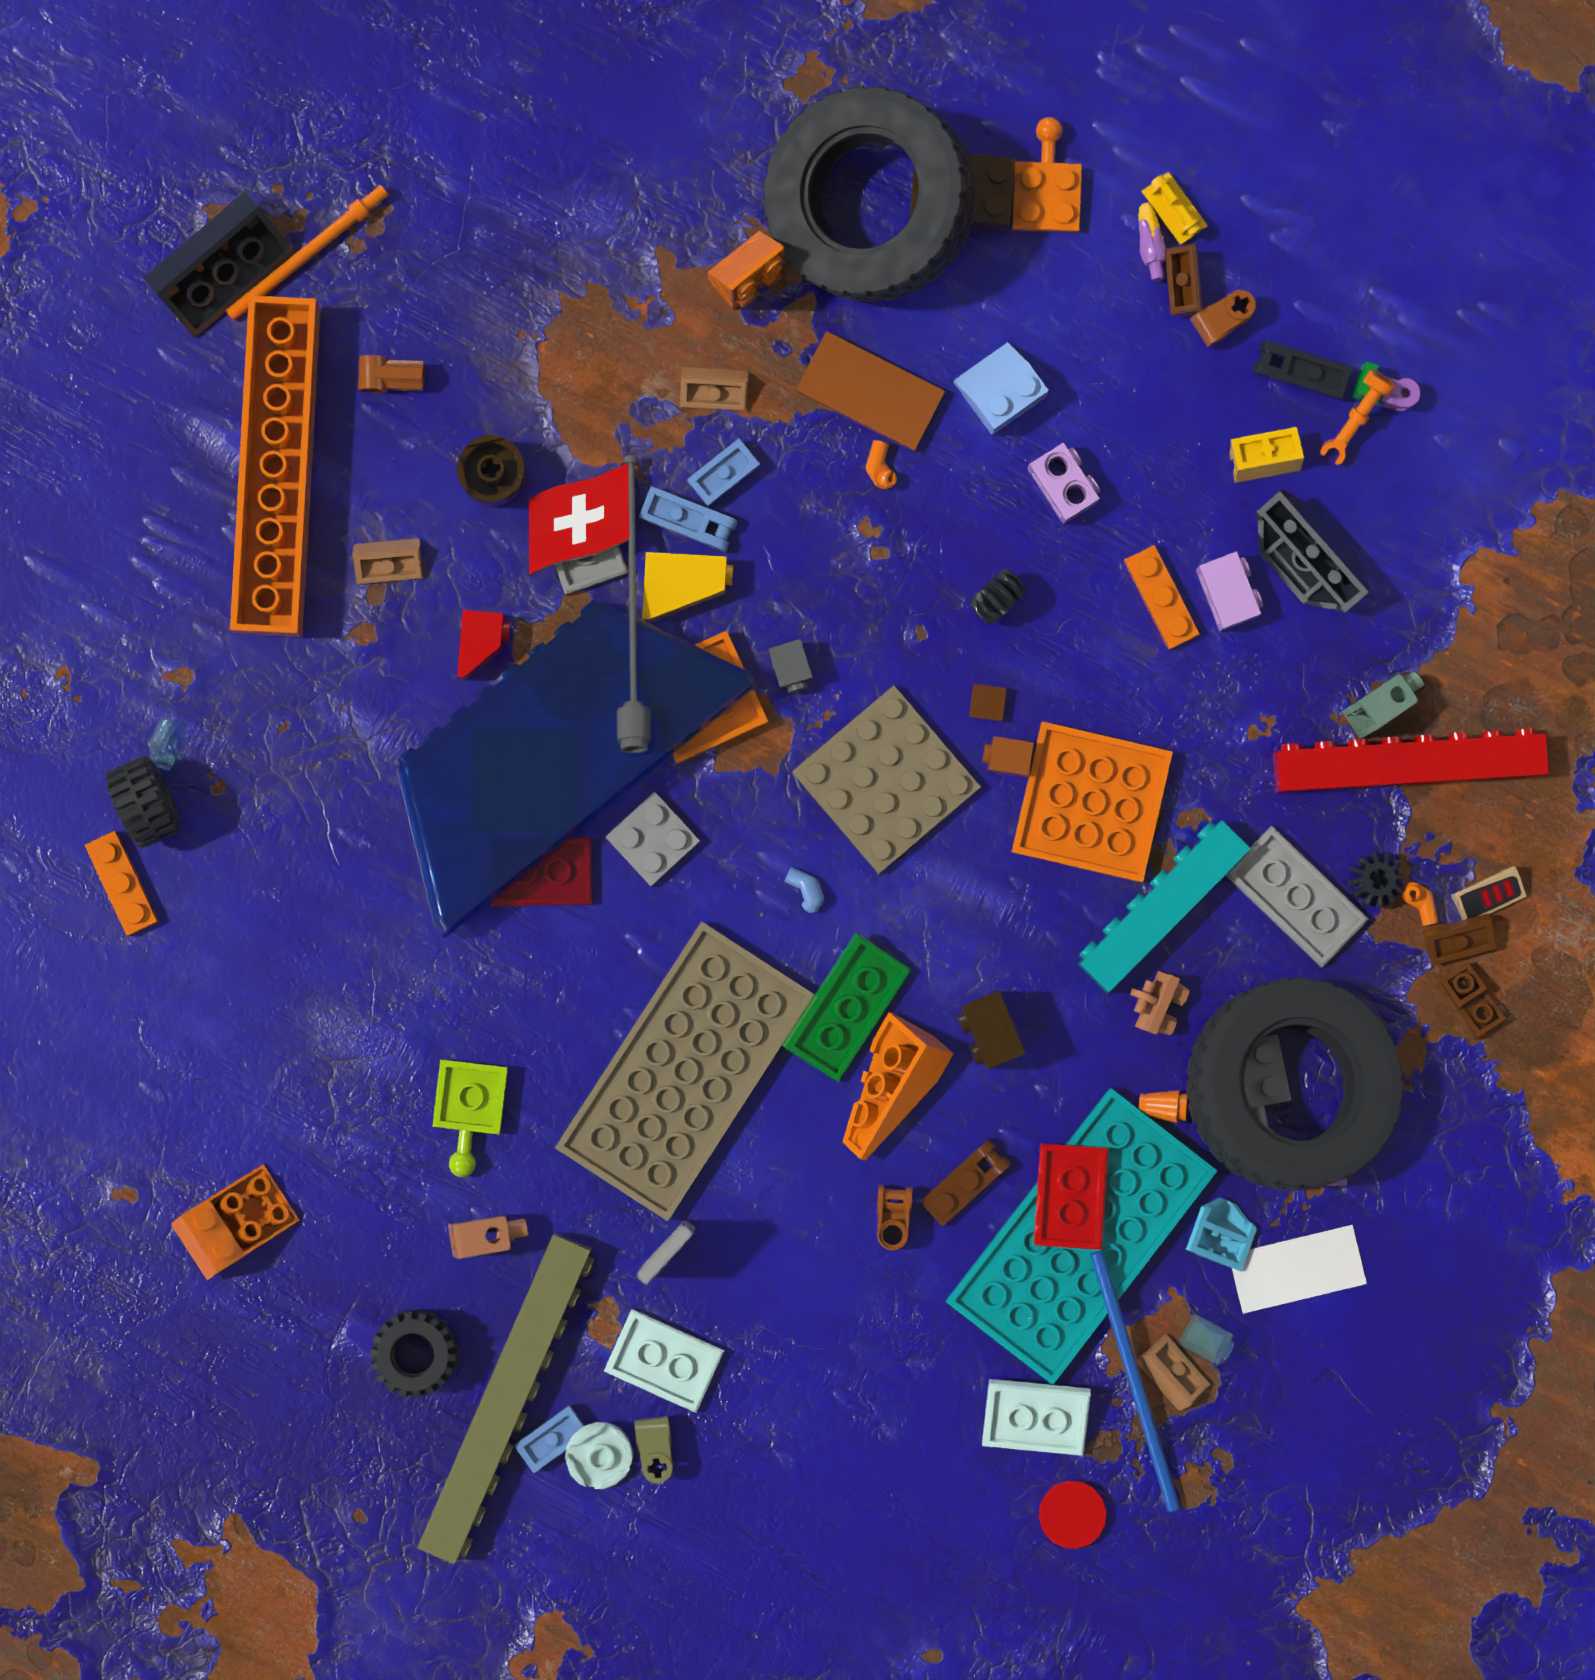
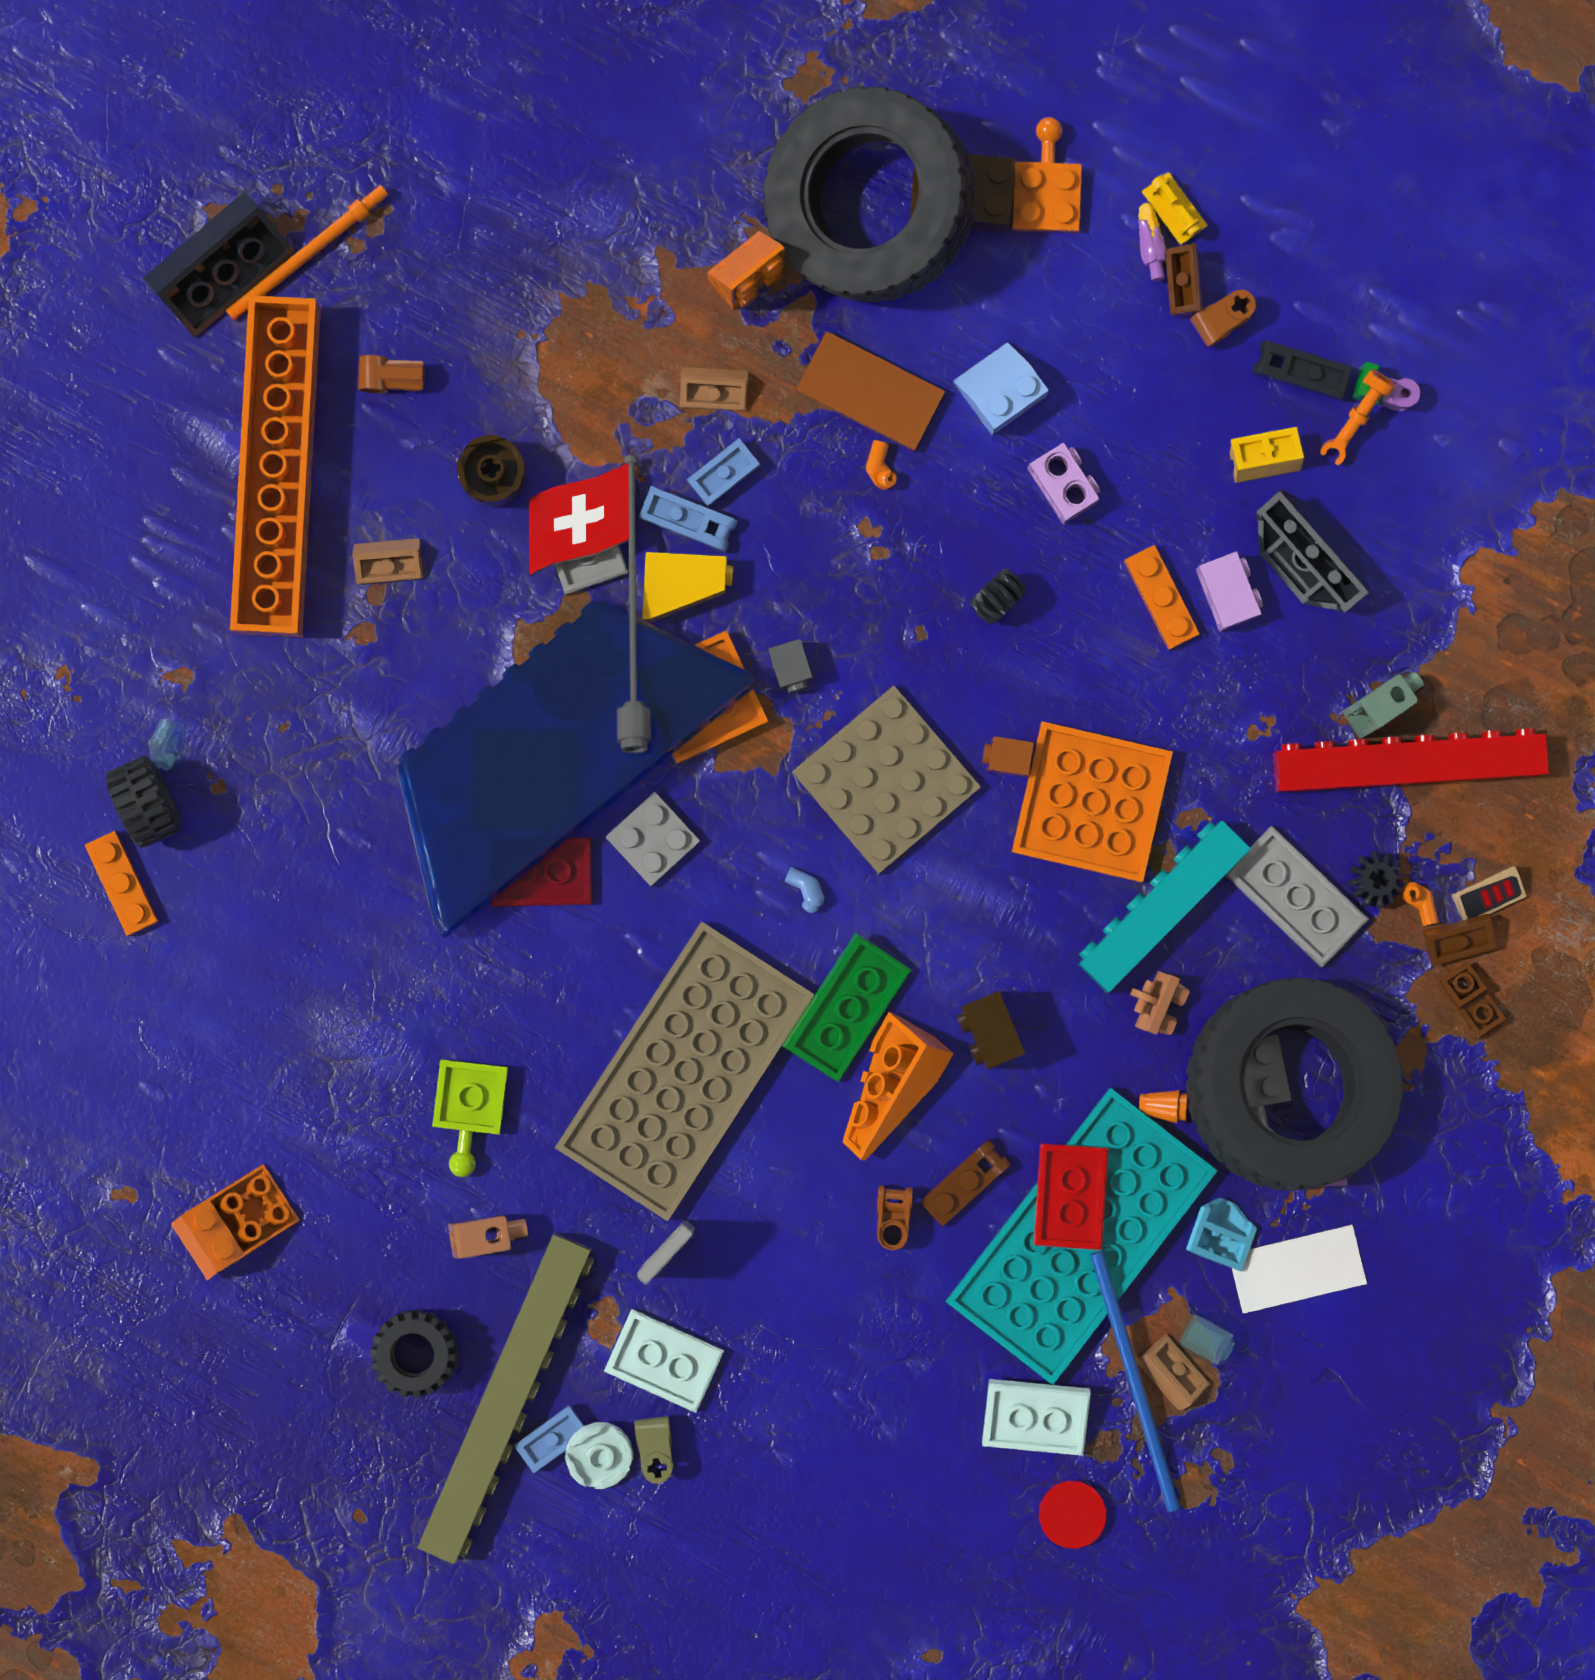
(480, 640): red slope -> none
(987, 702): reddish brown tile -> none

